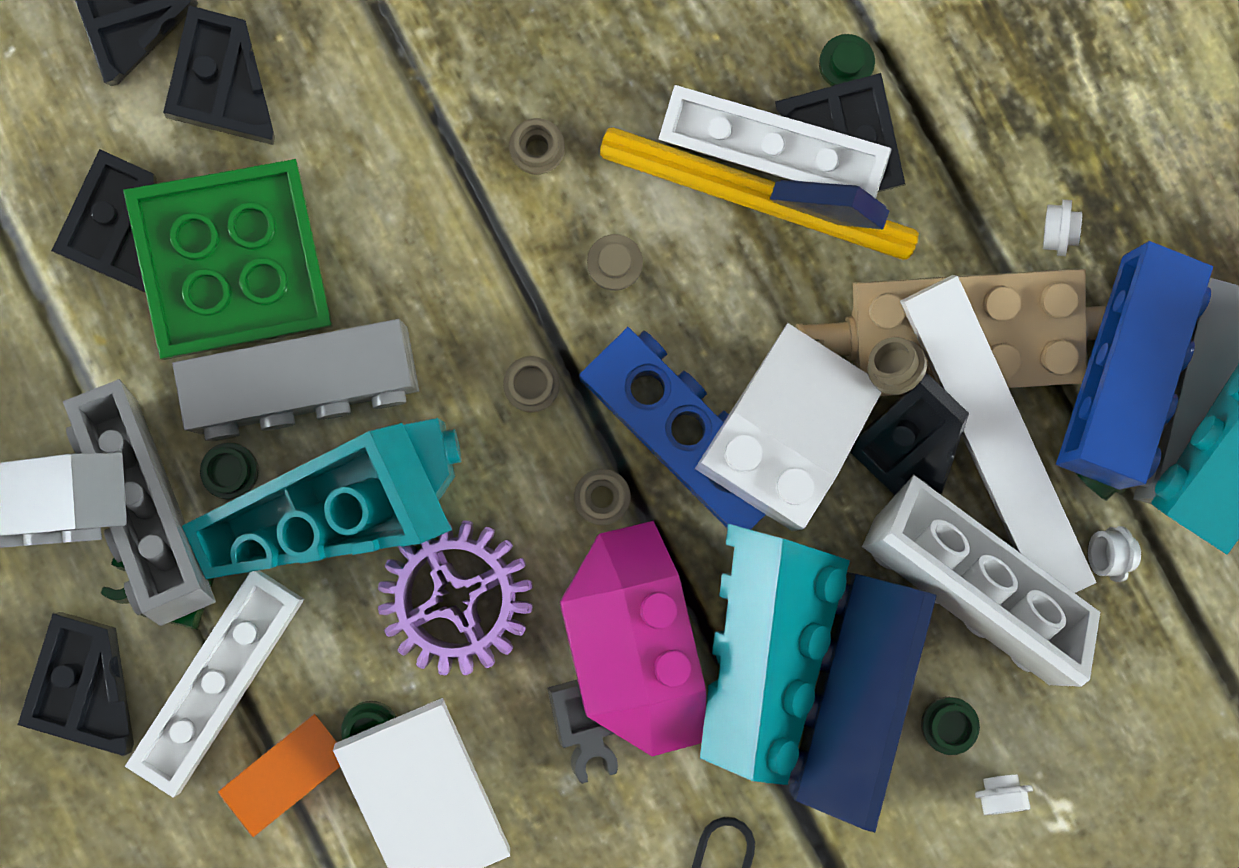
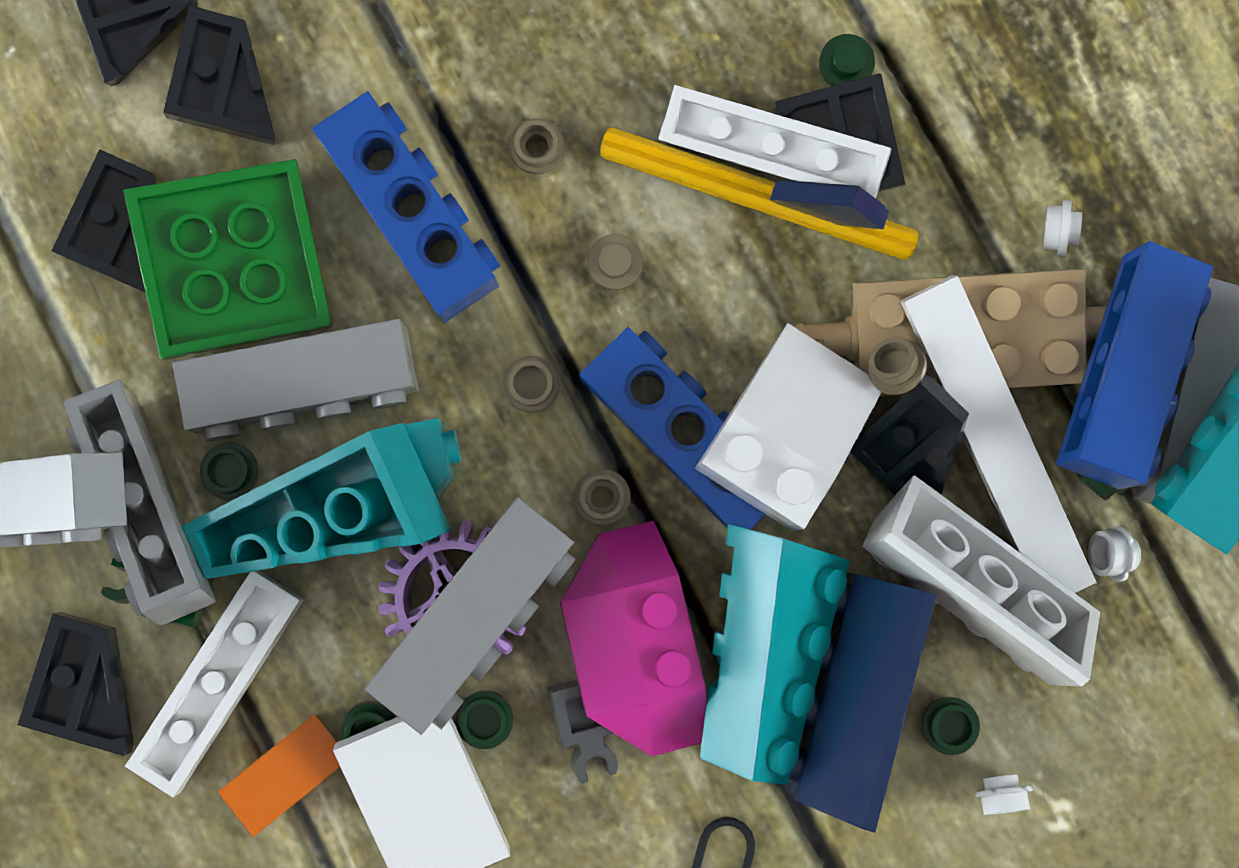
(350, 140): none -> blue brick
(470, 616): none -> light grey brick
(484, 719): none -> dark green plate

